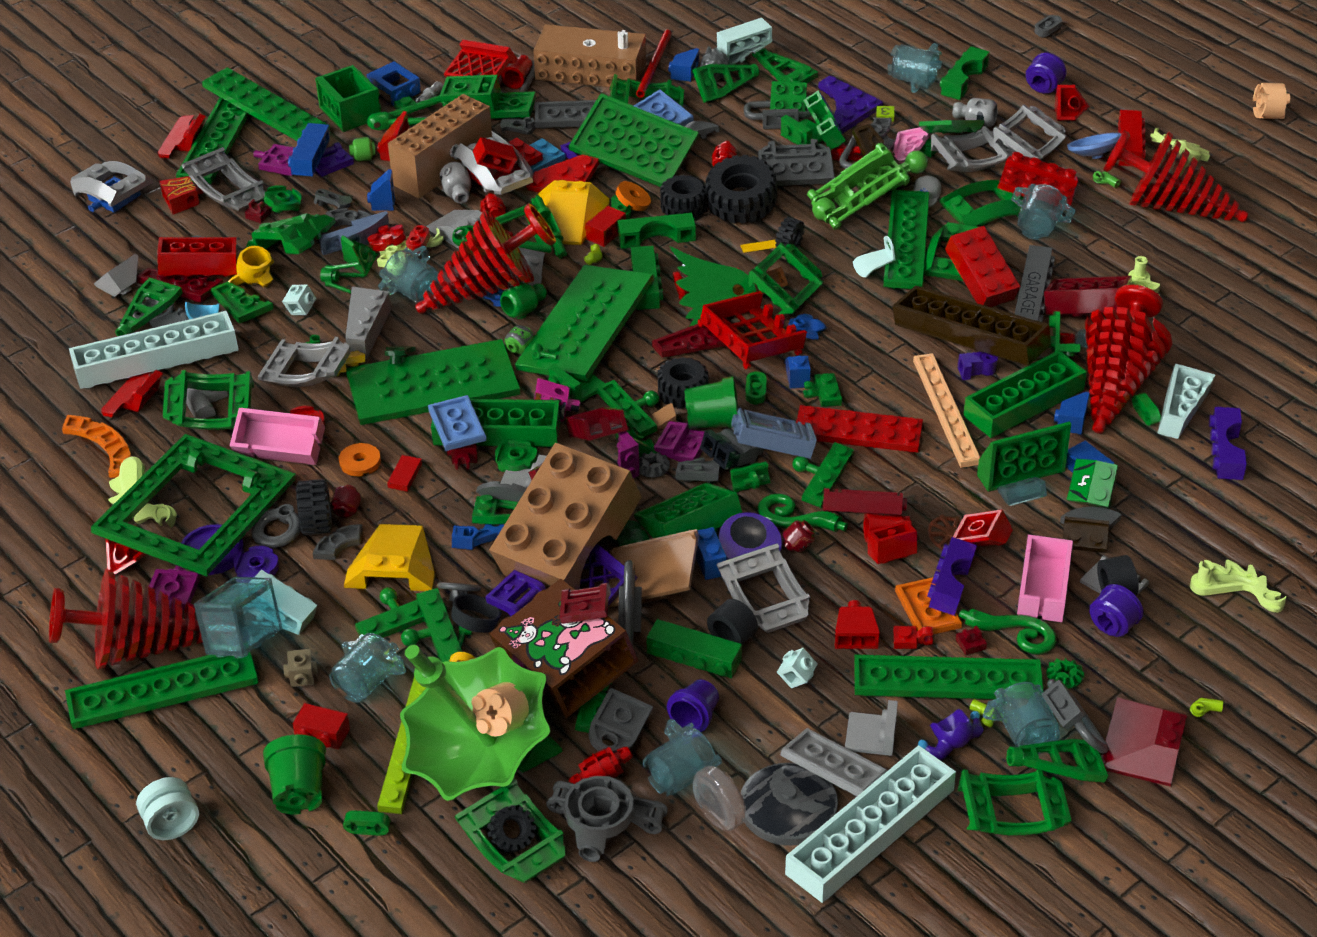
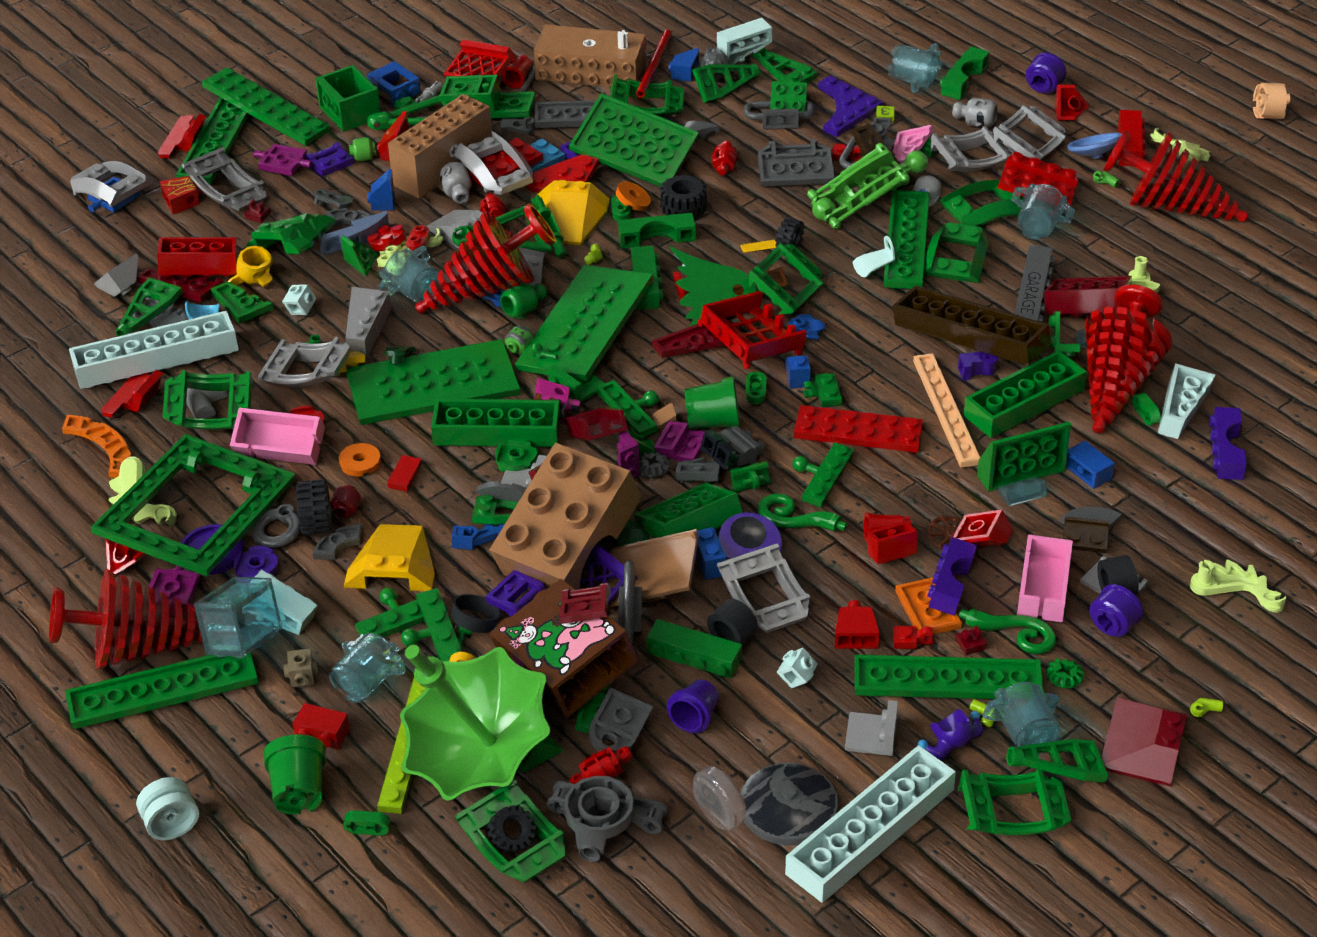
(282, 199): green plate -> none
(309, 149): blue brick -> none
(331, 275): green plant -> none
(456, 423): medium blue tile -> none
(458, 589): dark grey piece -> none
(463, 455): dark red brick -> none
(494, 155): red brick -> none
(500, 709): light nougat brick -> none
(604, 226): red brick -> none
(665, 107): medium blue tile -> none
(677, 376): black tyre -> none
(679, 759): clear light blue container -> none
(741, 205): black tyre -> none
(774, 433): sand blue door -> none
(798, 536): dark red head -> none
(799, 132): green bracket -> none
(823, 116): green arch -> none
(832, 762): light grey tile -> none
(864, 502): dark red door -> none
(951, 126): green slope -> none
(982, 267): red brick -> none
(1048, 25): dark grey plate -> none
(1066, 338): red tile -> none
(1071, 713): dark grey bar -> none
(1073, 410): blue slope -> none
(1093, 483): green slope -> none

